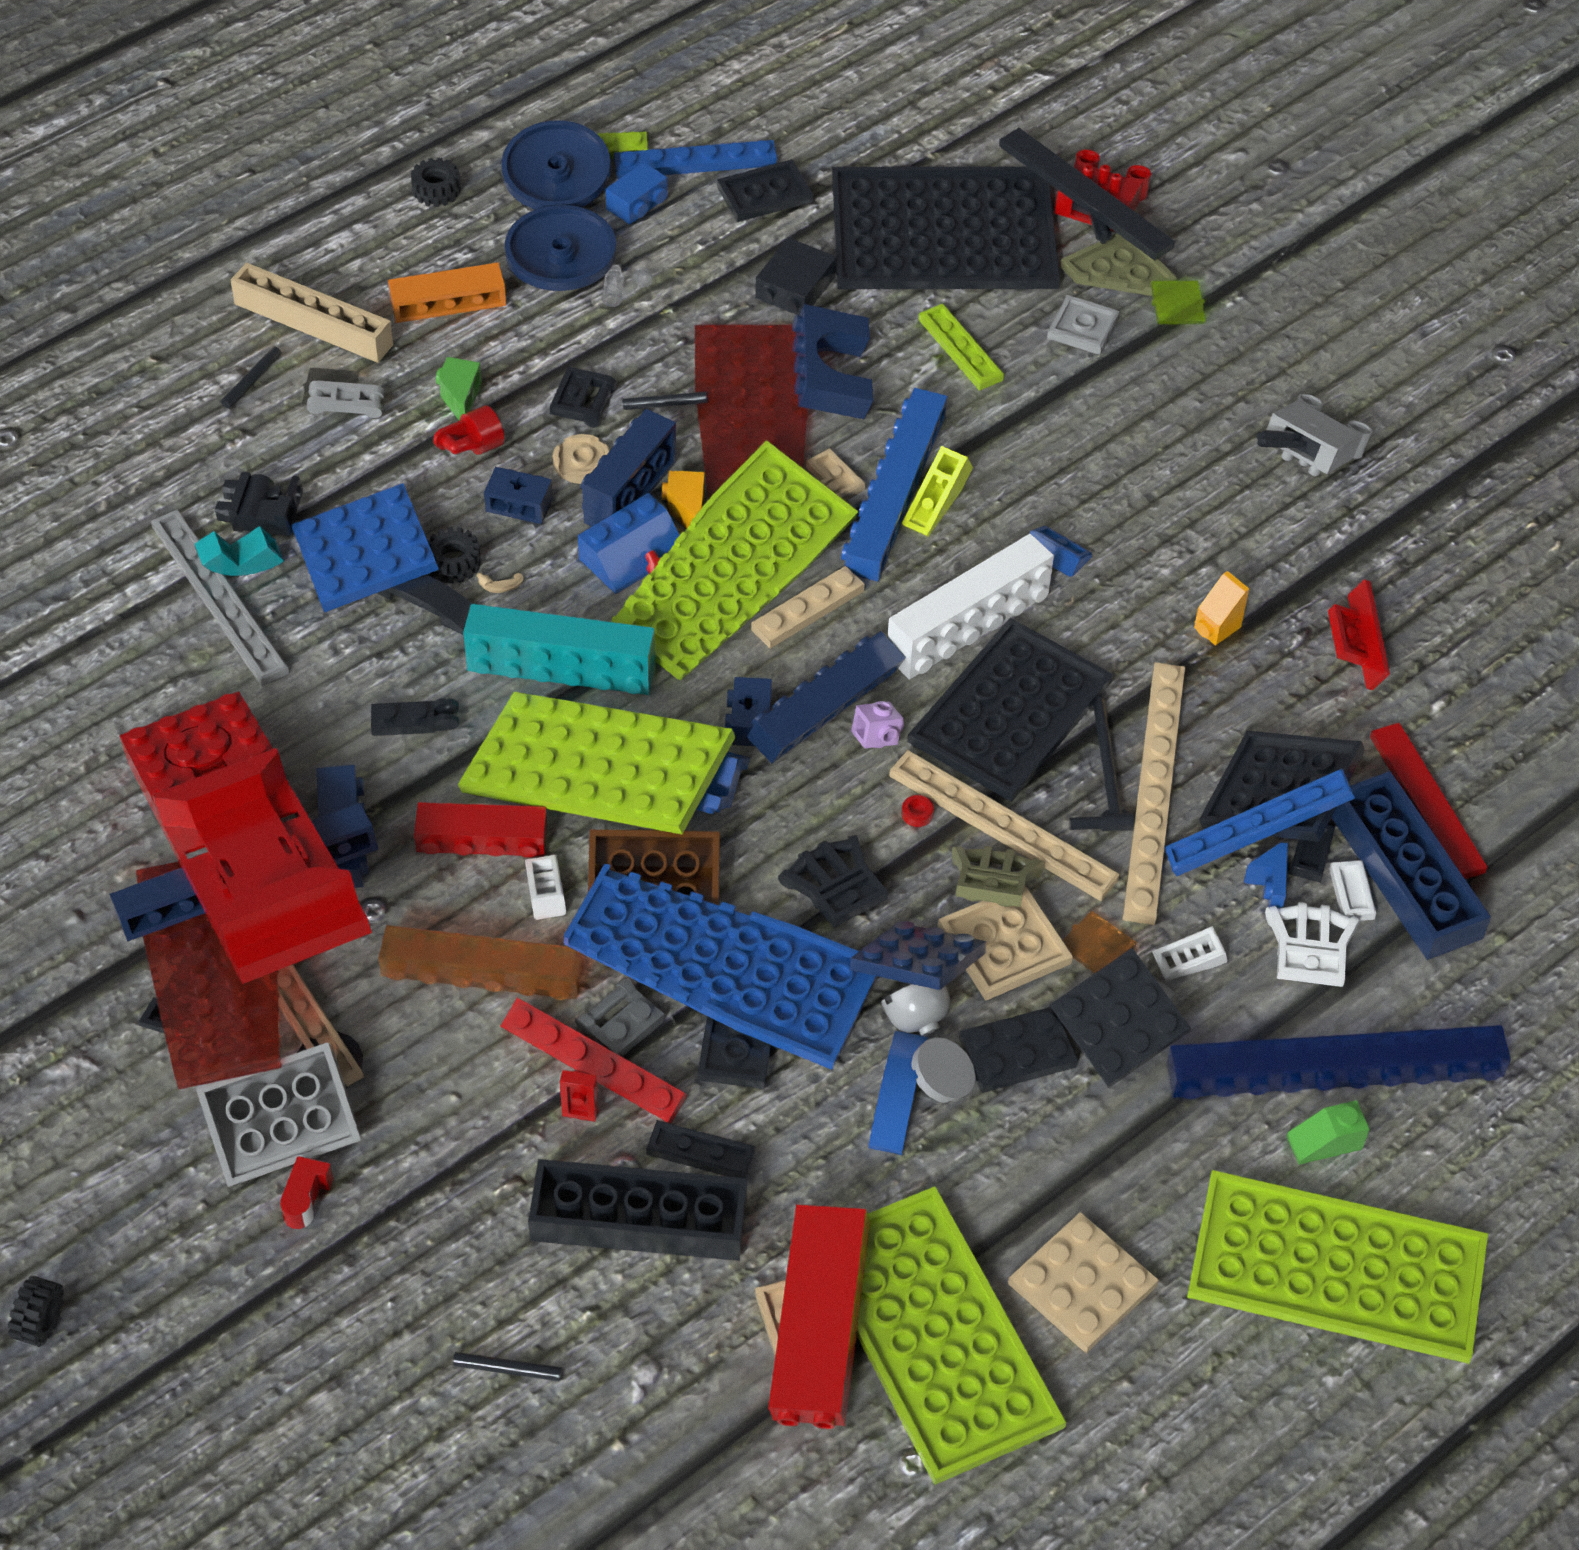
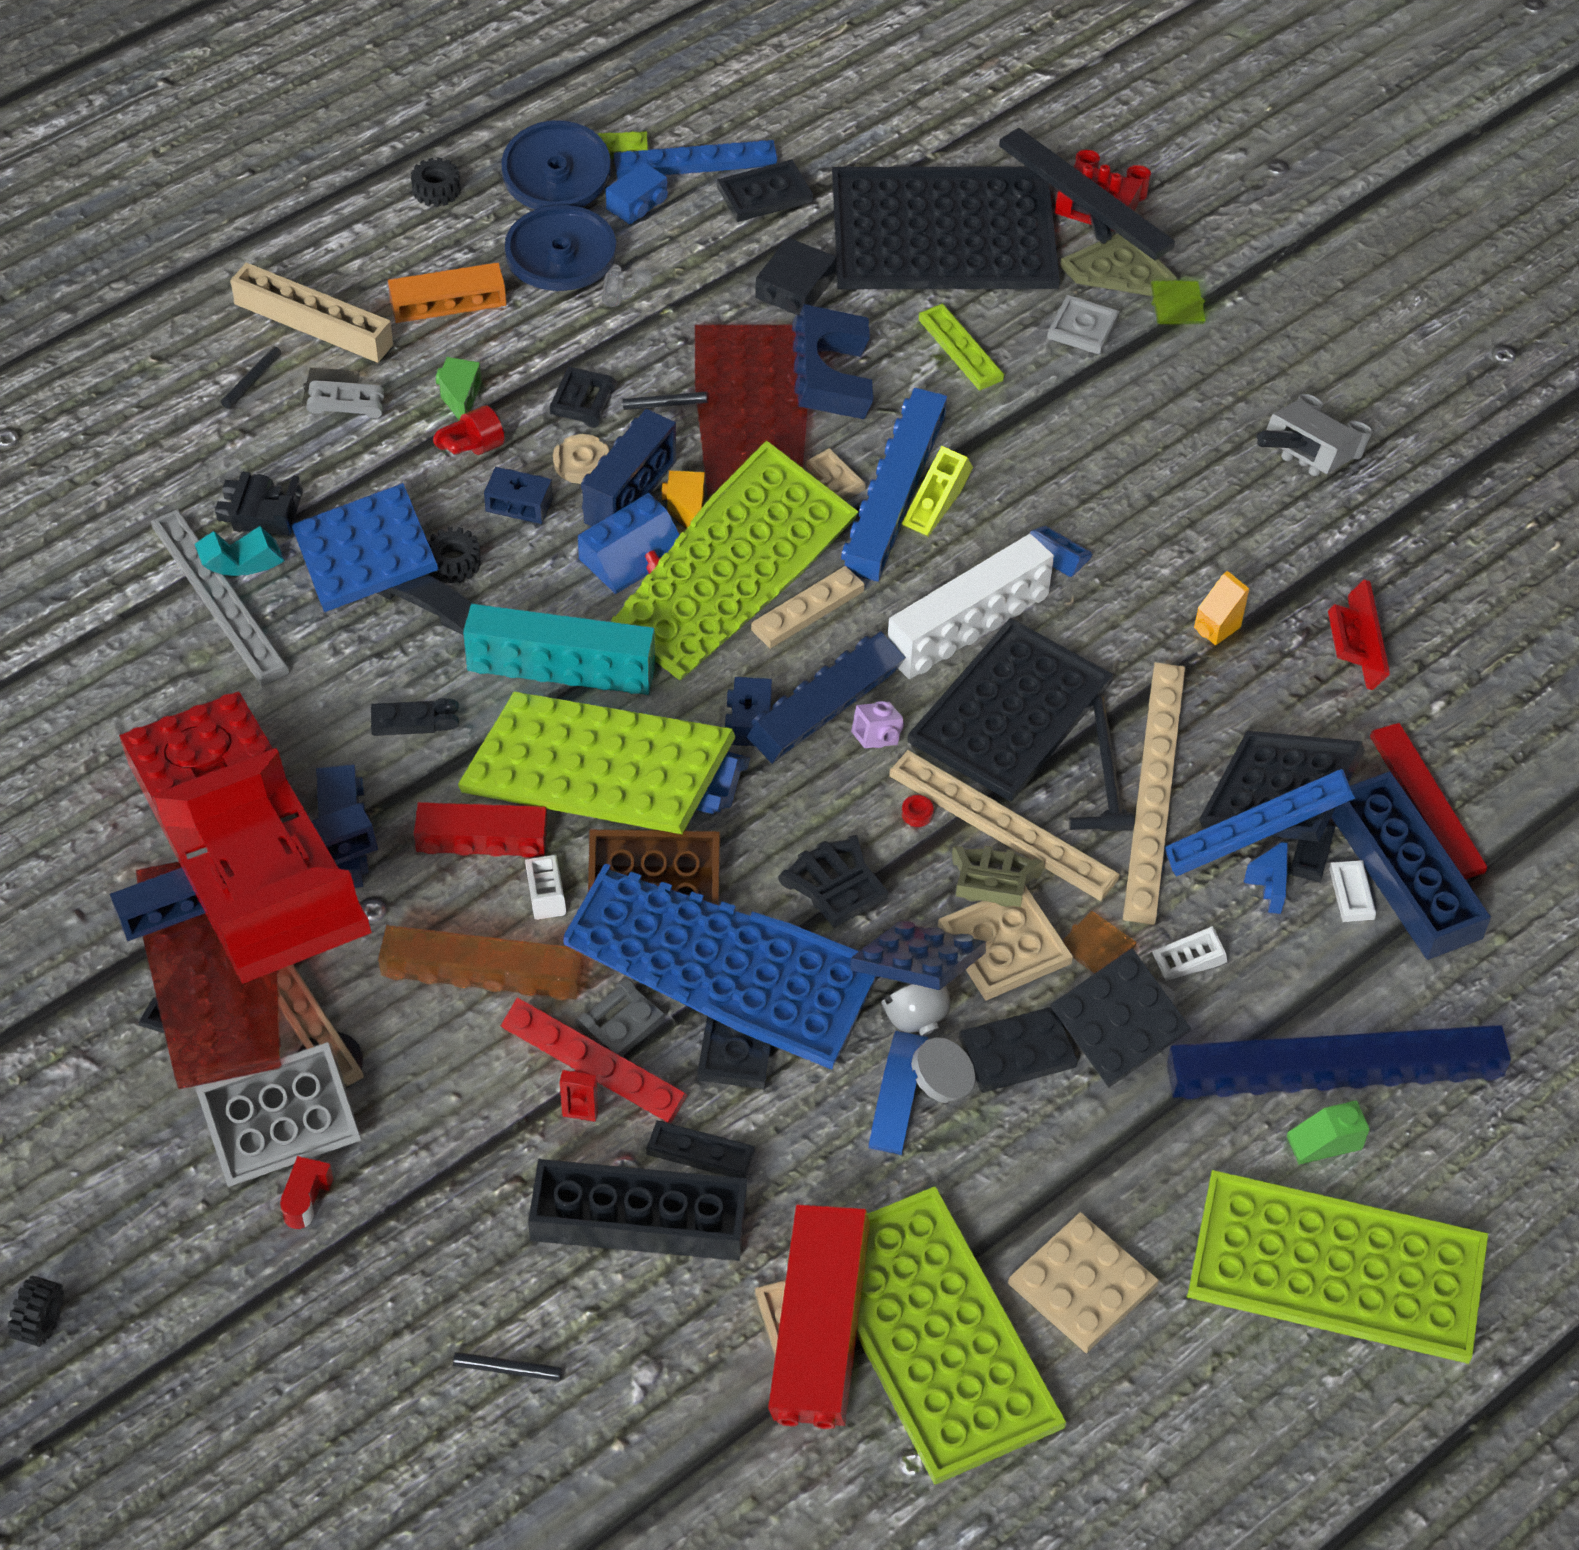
(499, 586): tan piece -> none
(1311, 959): white plate -> none

